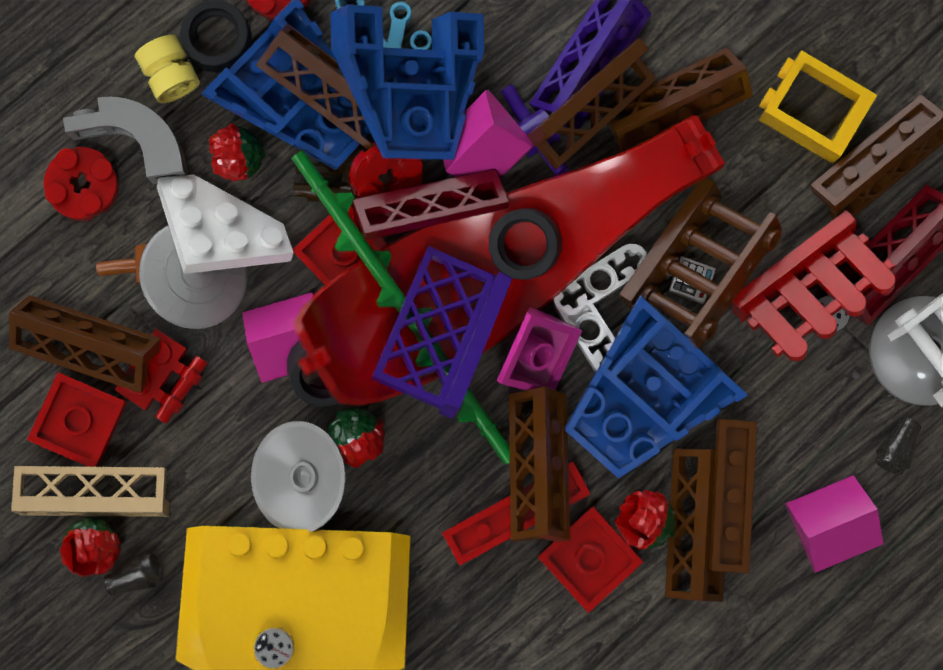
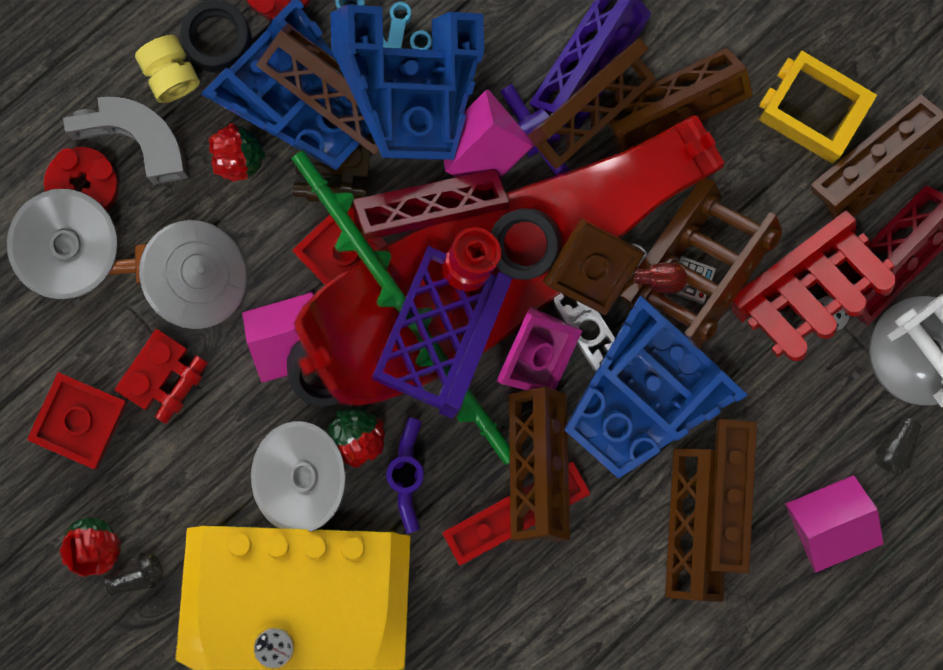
(61, 244): none -> light grey hat
(82, 333): reddish brown fence -> none
(90, 506): tan fence -> none
(217, 228): white plate -> none
(370, 164): red plate -> none
(405, 495): none -> dark purple piece
(471, 259): none -> red wheel
(591, 560): red plate -> none
(593, 266): none -> reddish brown tile
(646, 519): red piece -> none
(663, 277): none -> clear red cylinder

